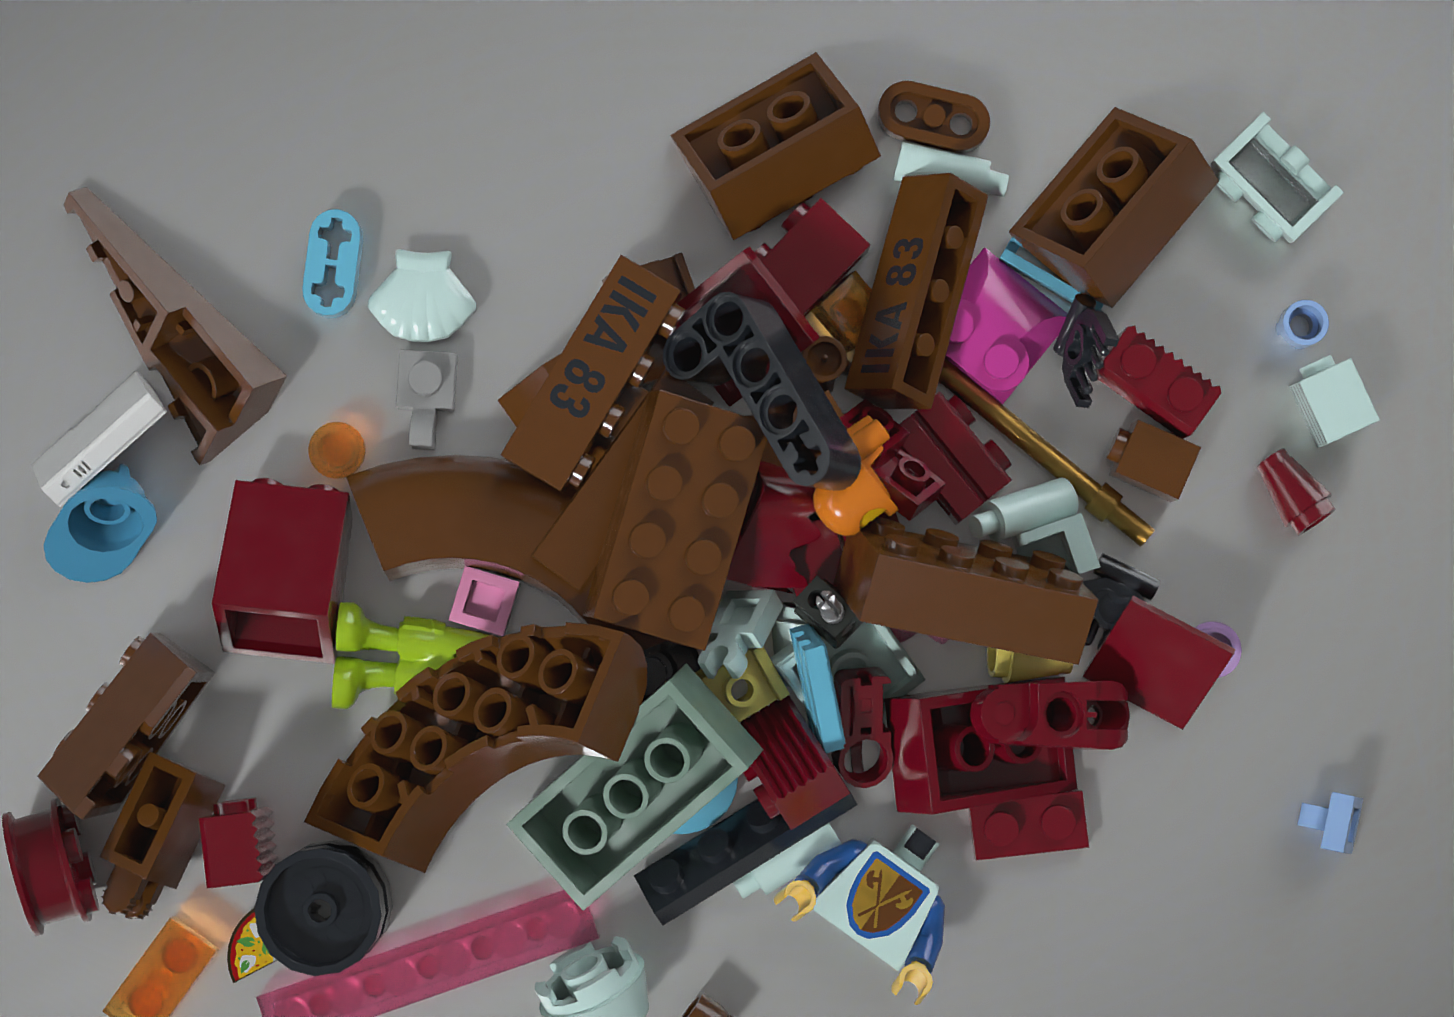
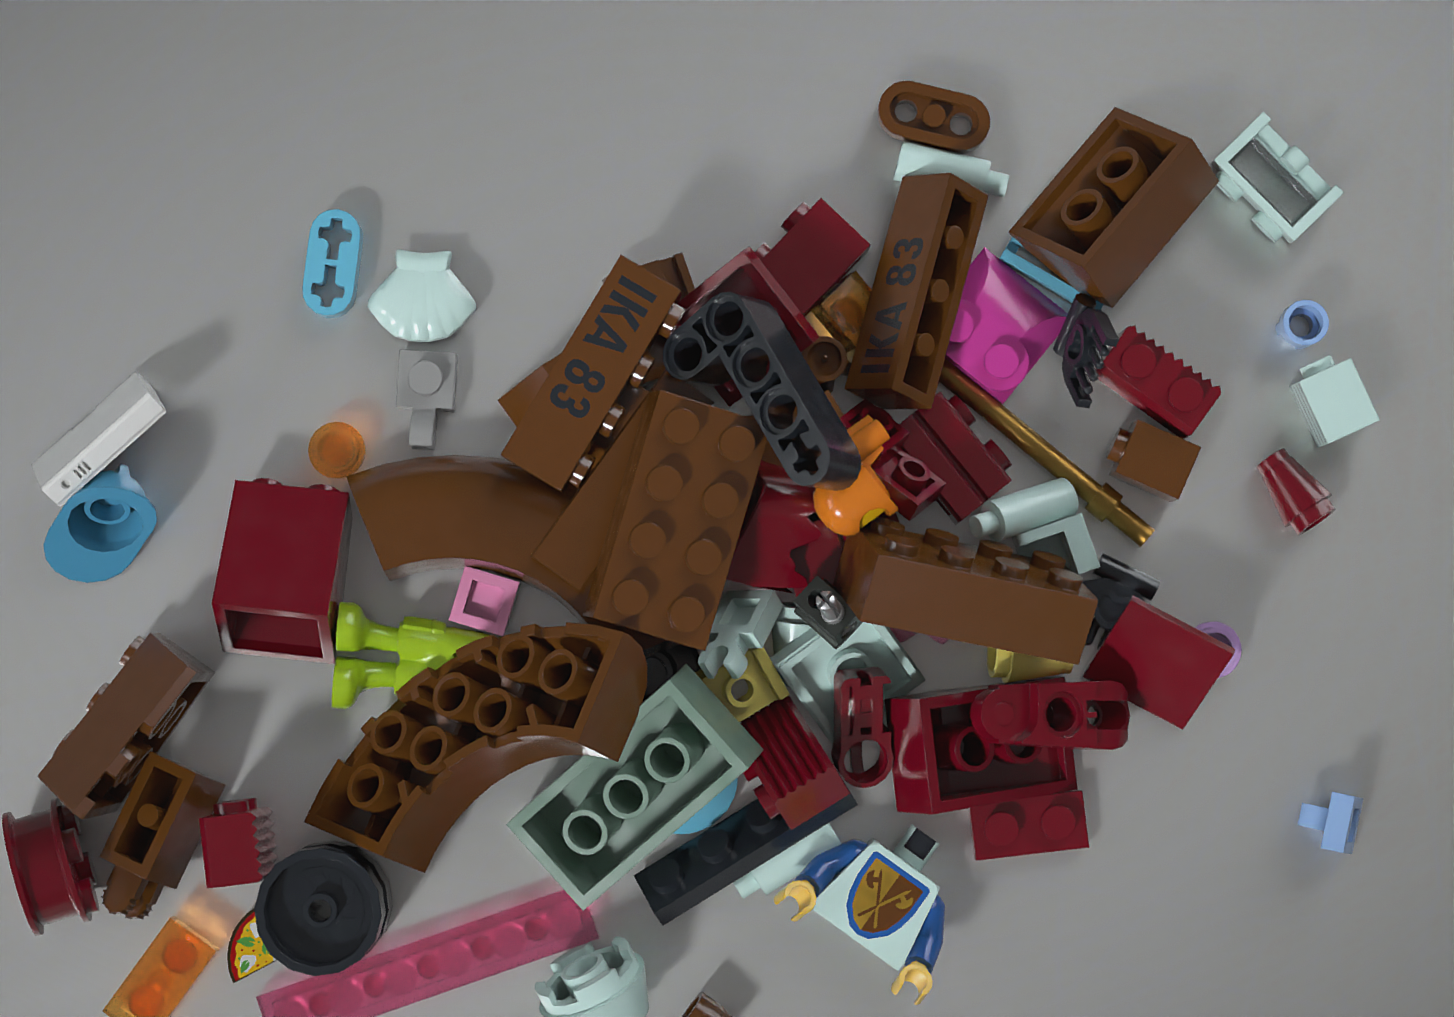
(208, 365): reddish brown wedge -> none
(776, 145): reddish brown slope -> none
(818, 687): medium azure tile -> none

